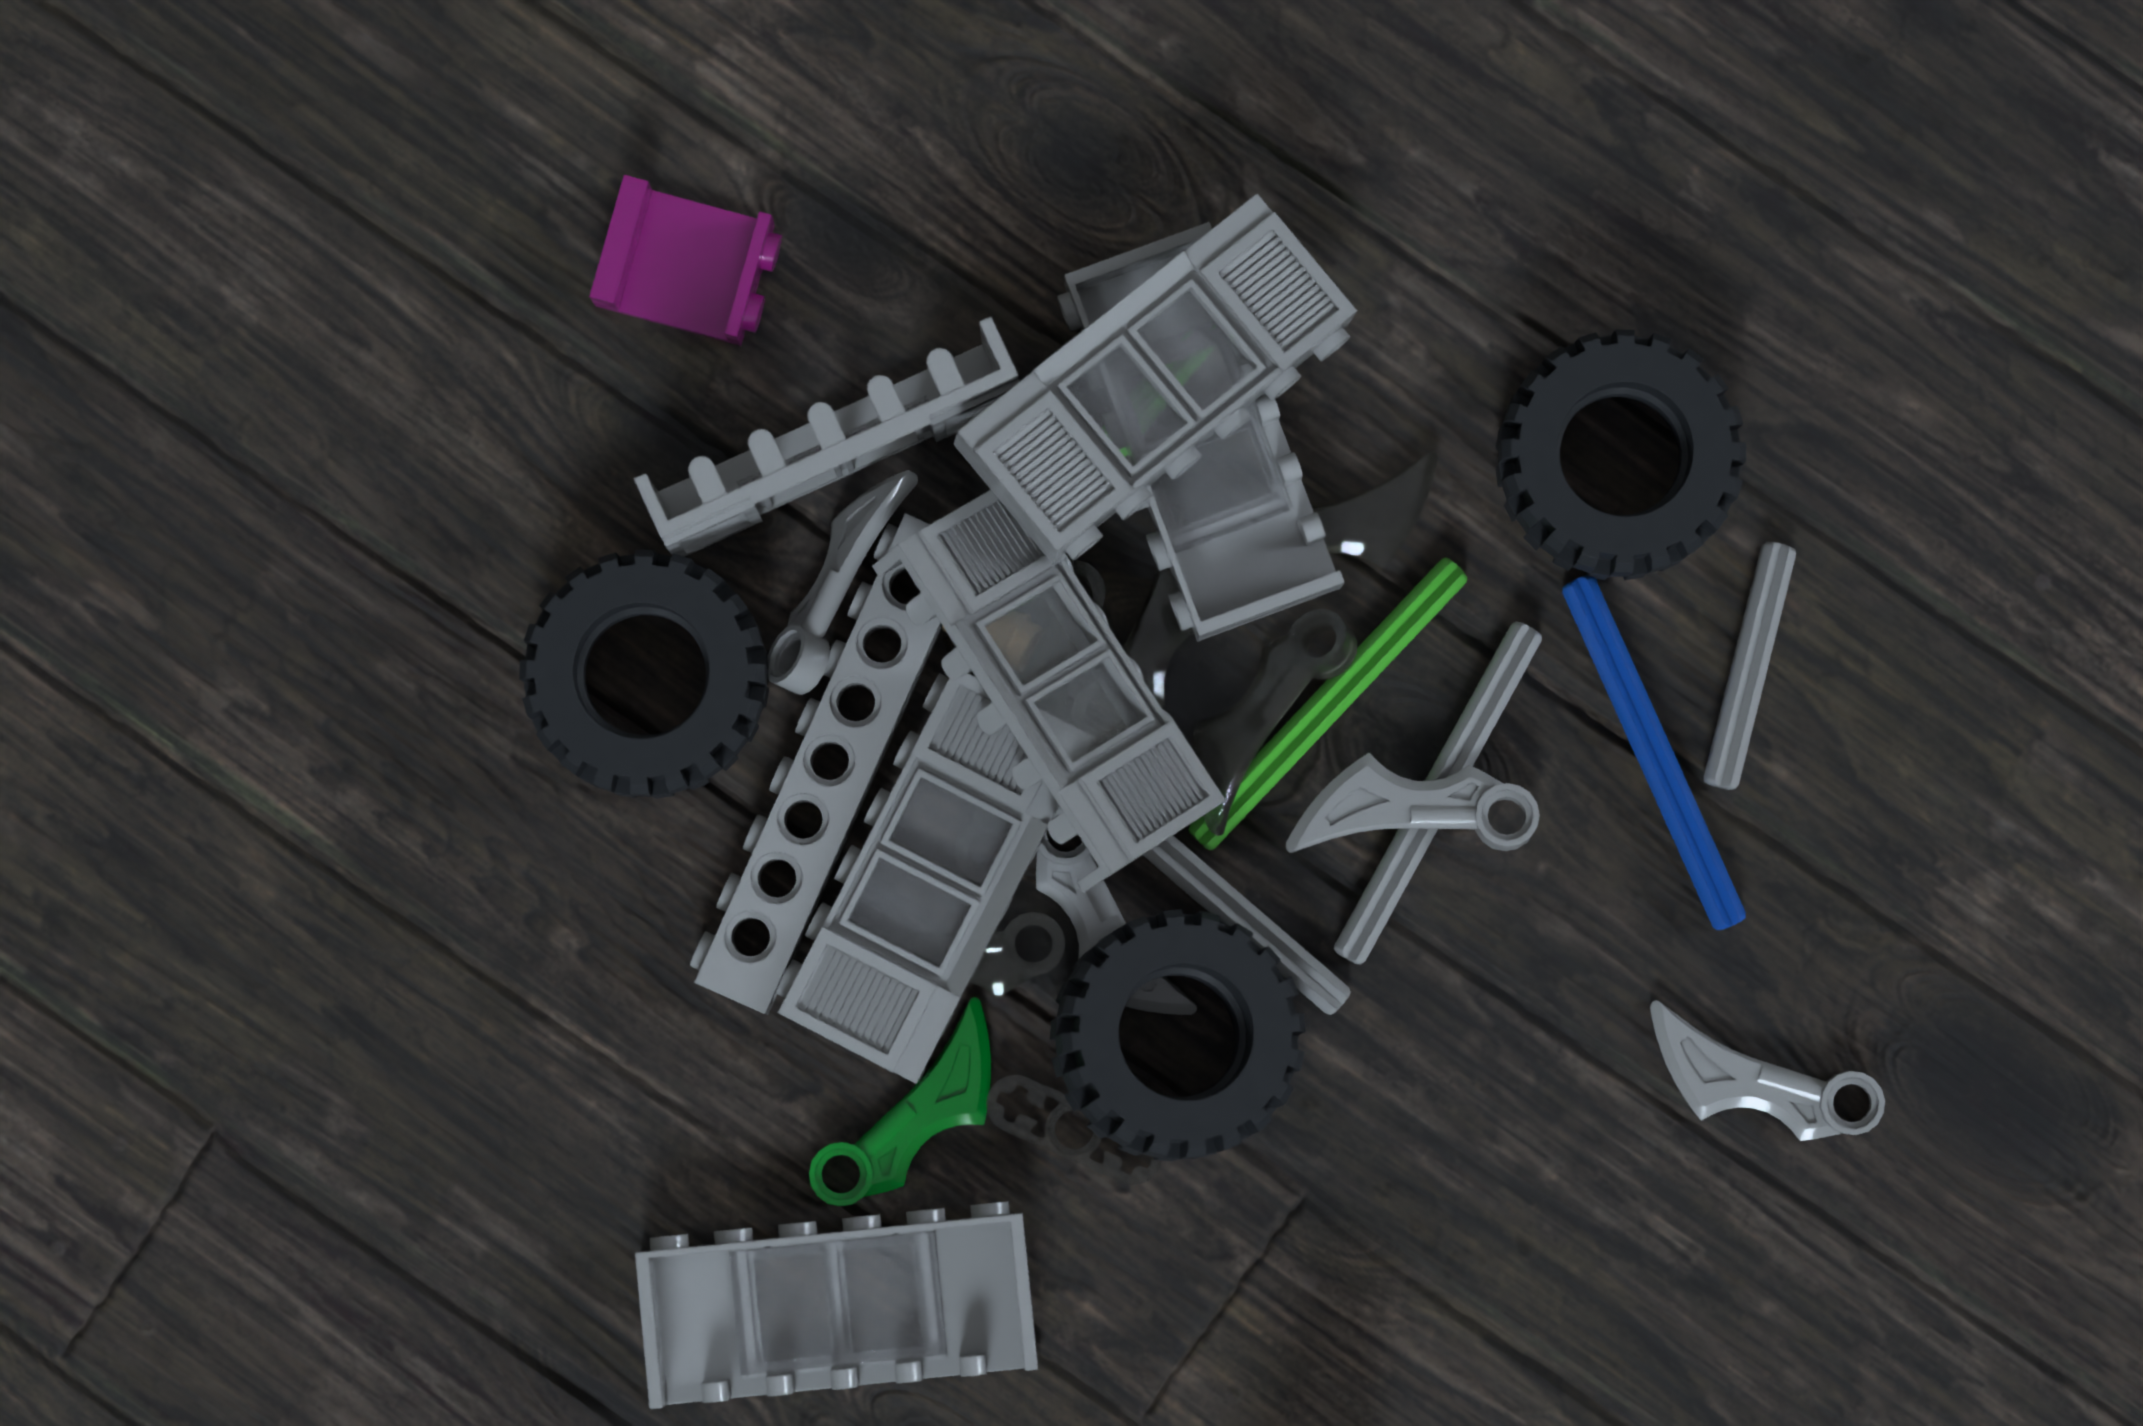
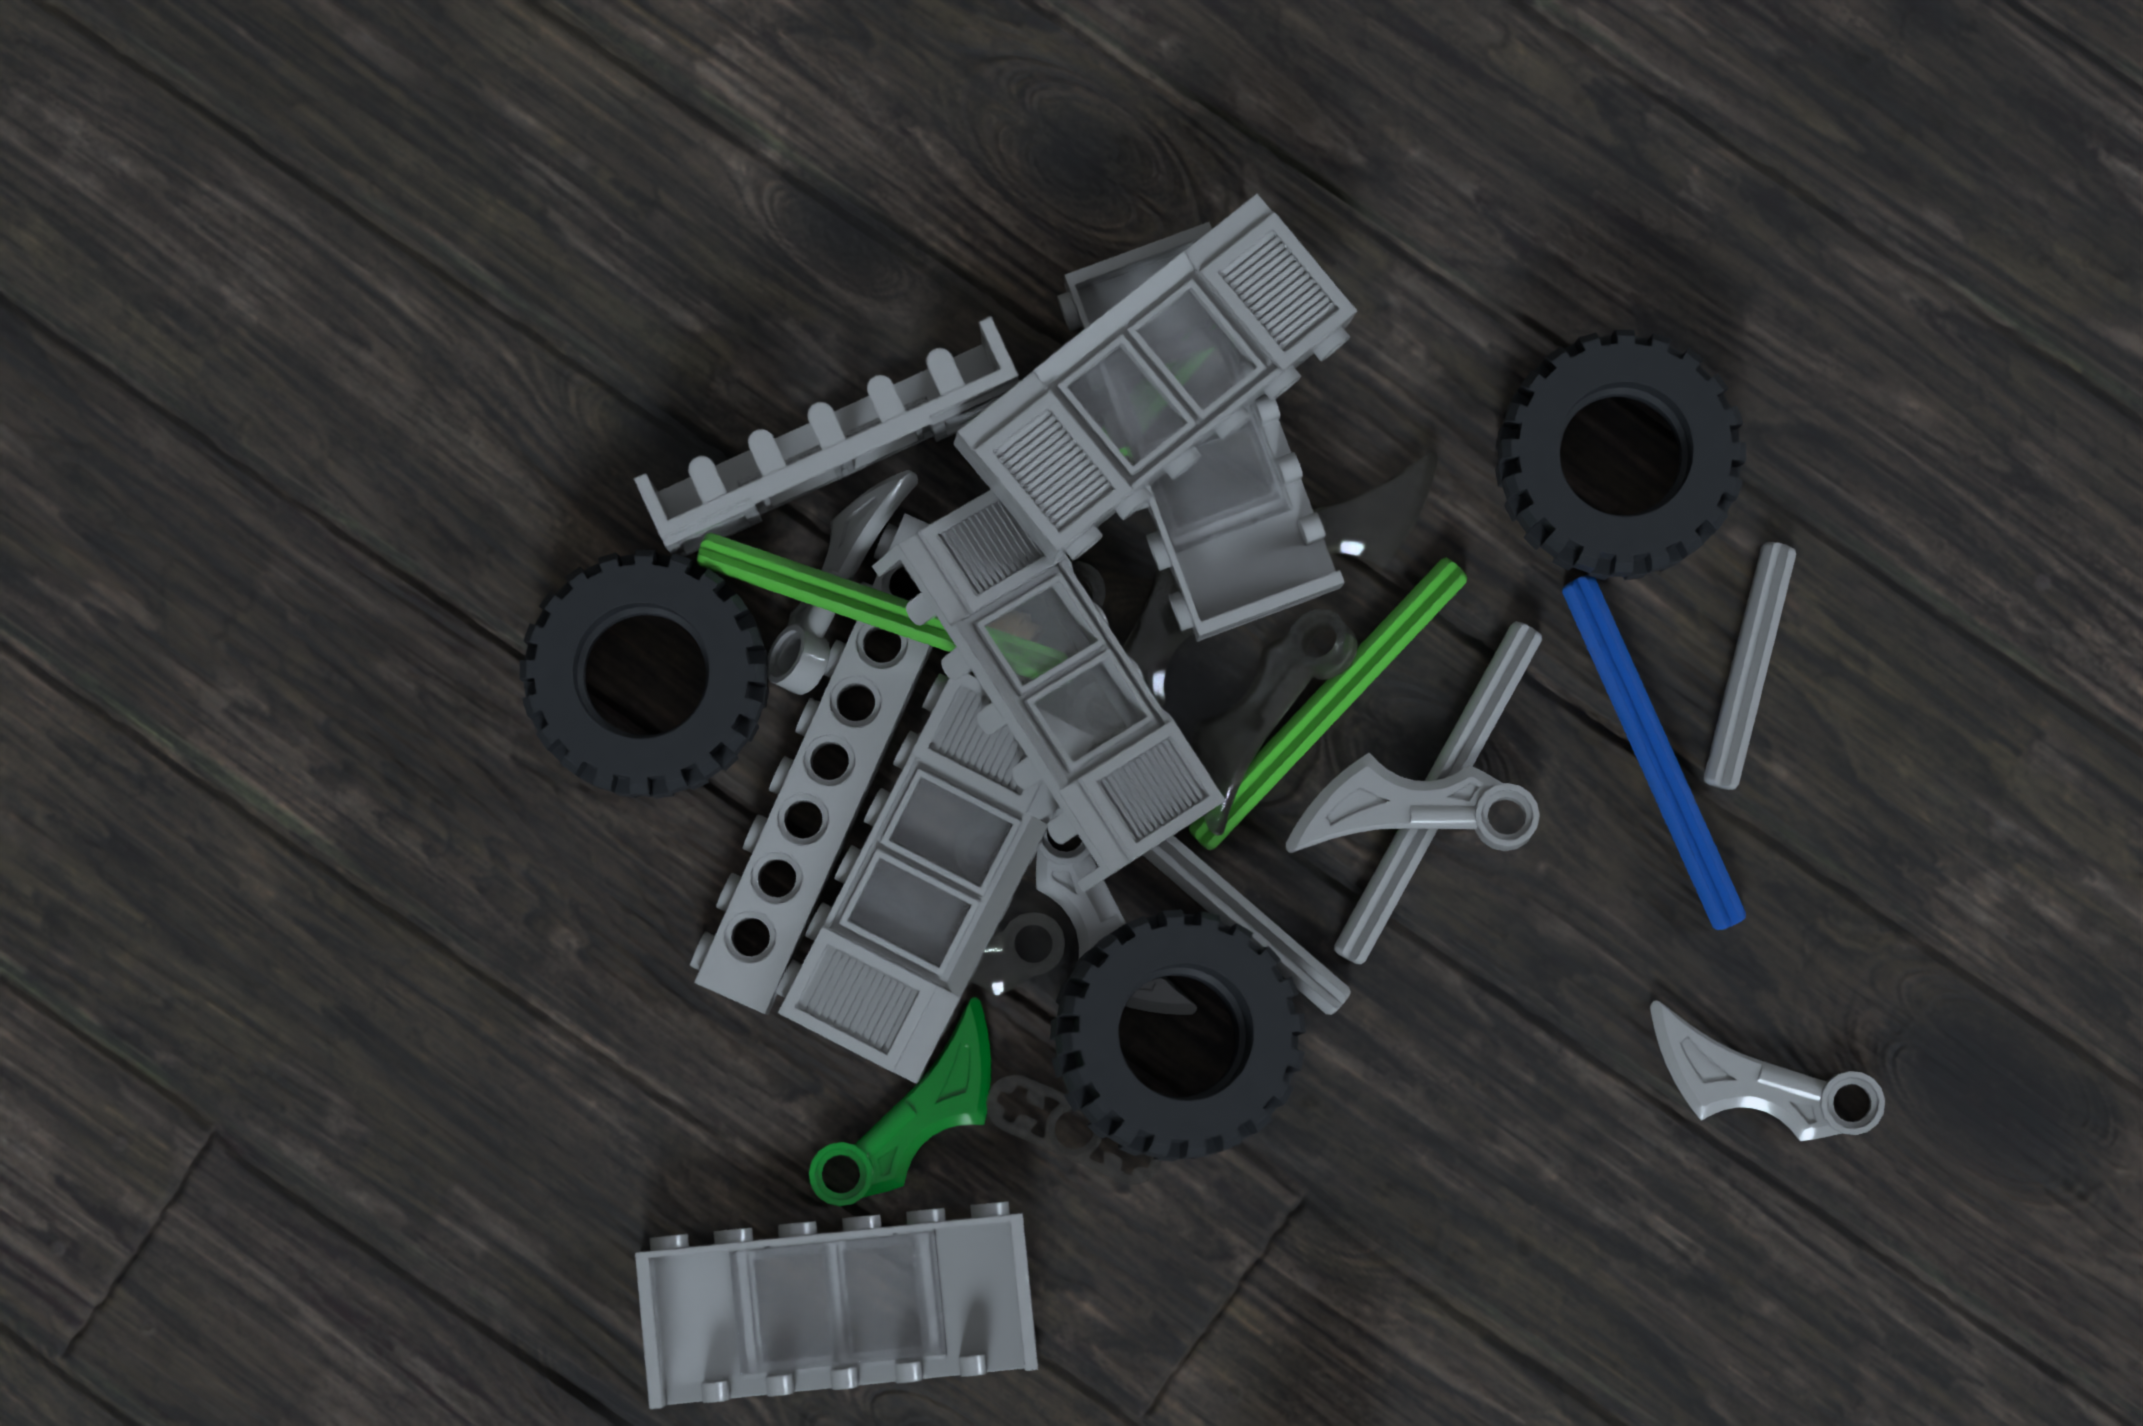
(684, 263): magenta panel -> none
(818, 589): none -> bright green axle

